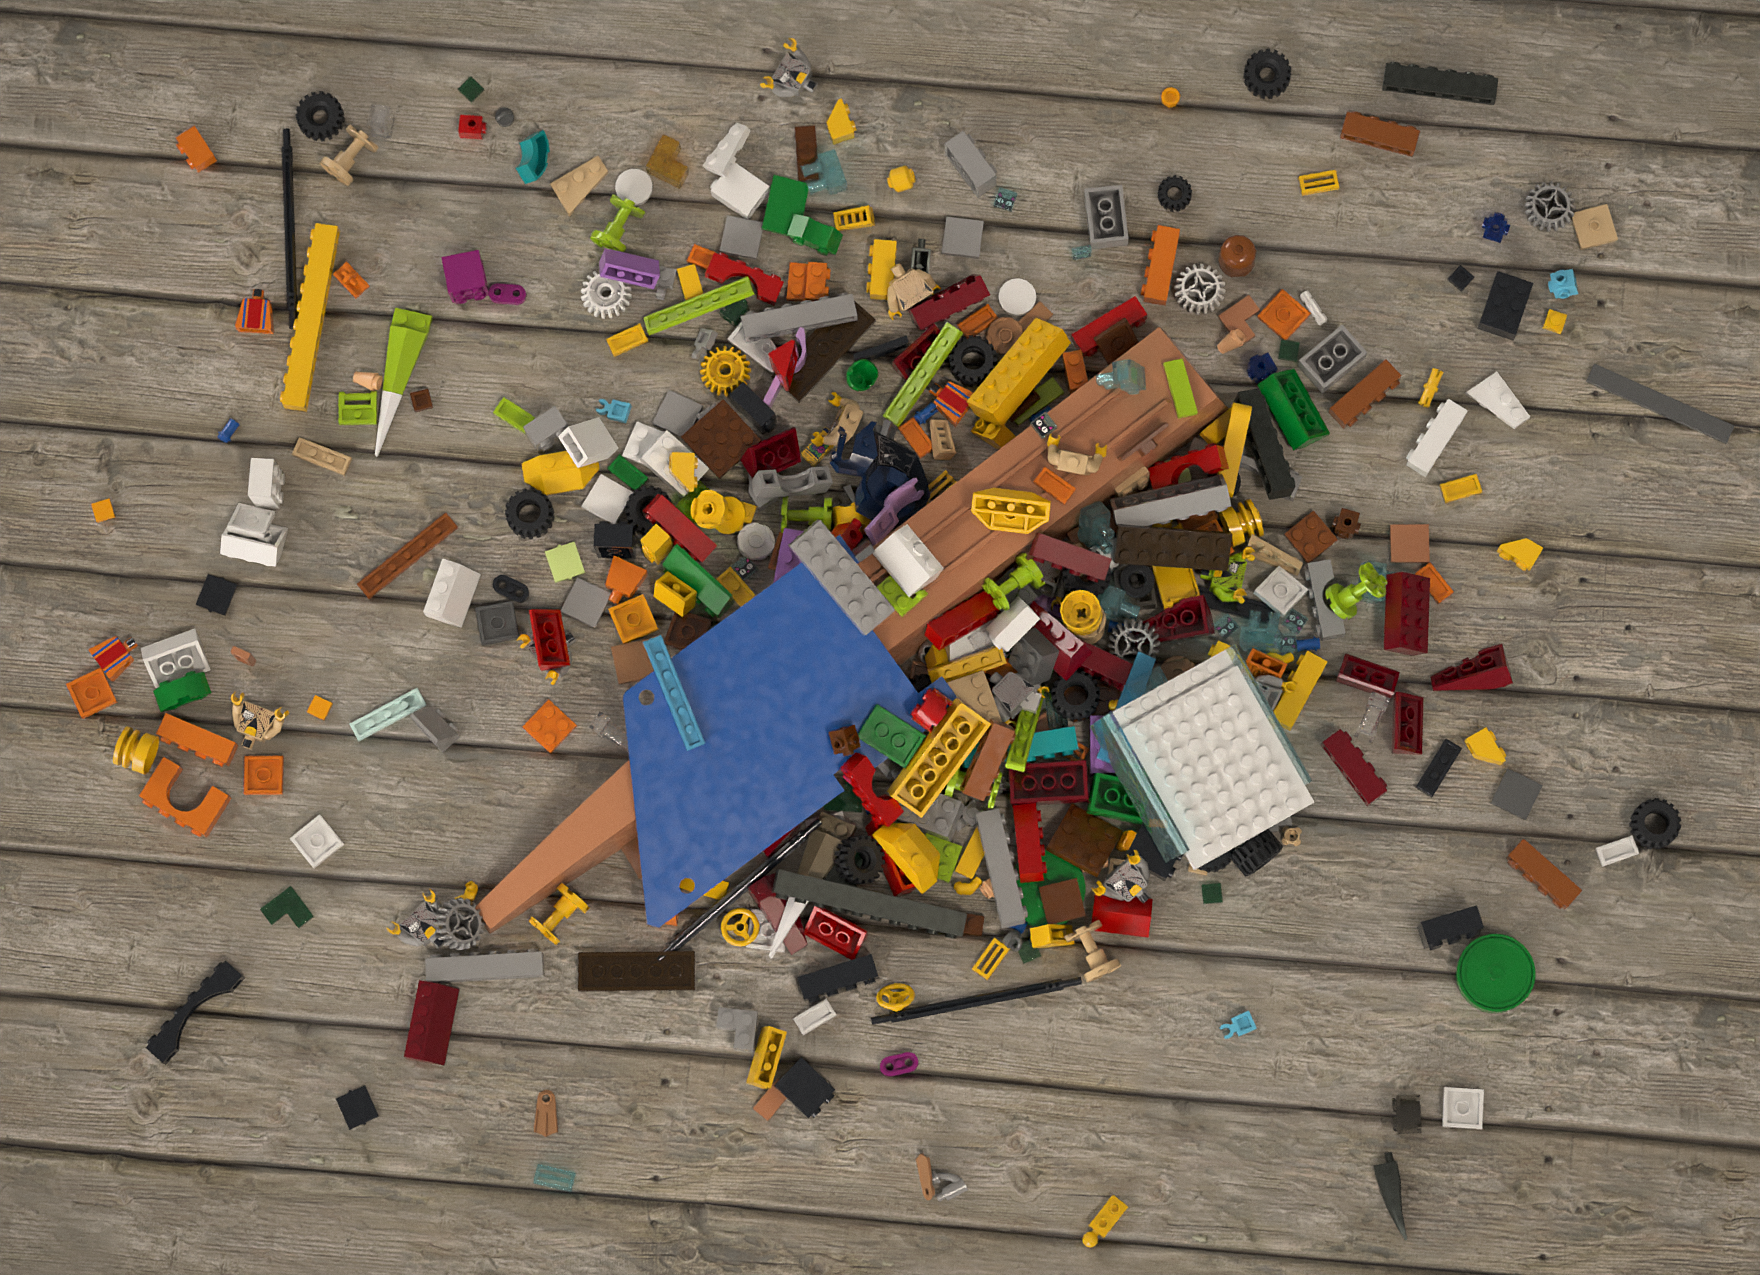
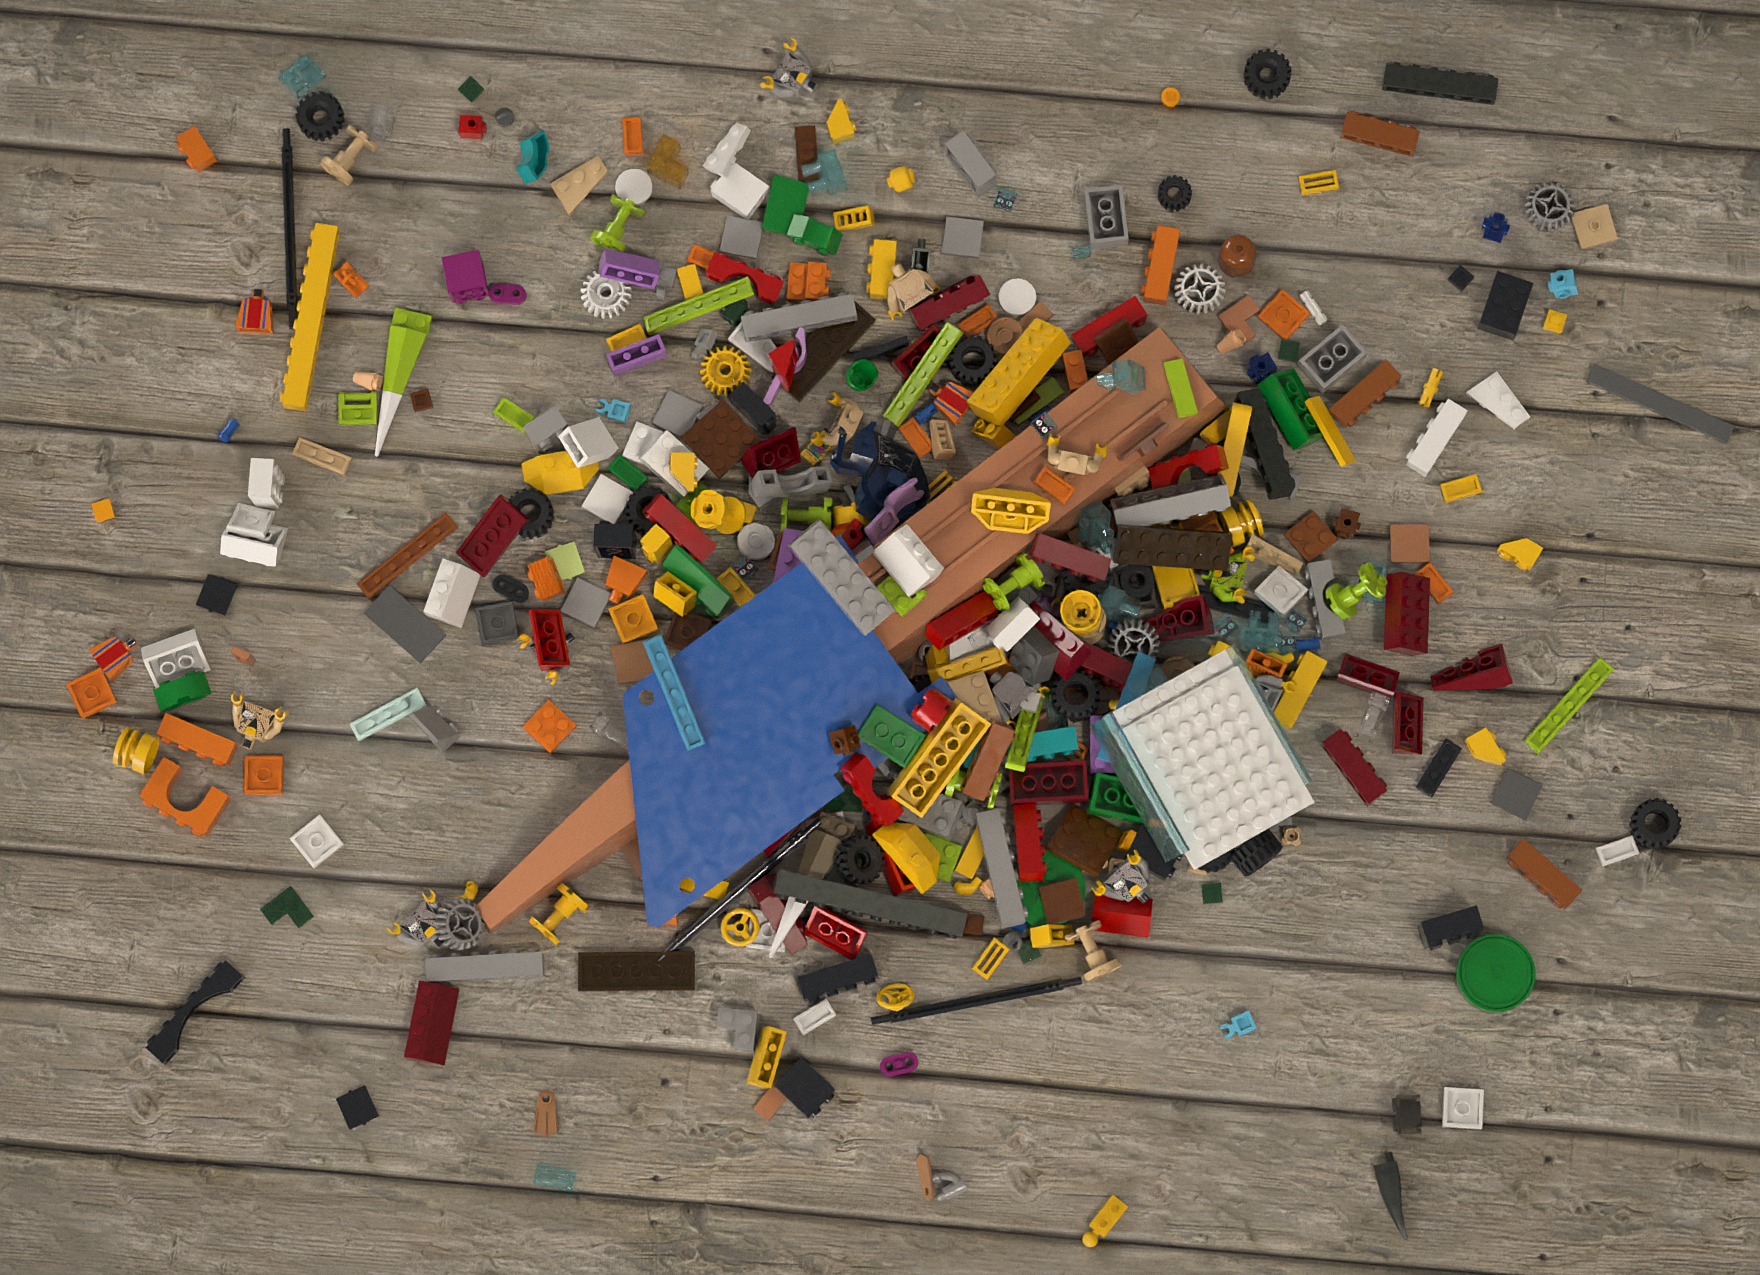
(301, 76): none -> clear light blue plate
(319, 707): light orange tile -> none
(404, 624): none -> dark grey tile
(492, 535): none -> dark red tile
(546, 579): none -> orange brick
(632, 136): none -> orange tile
(636, 355): none -> medium lavender brick
(1330, 431): none -> yellow tile
(1569, 705): none -> lime tile

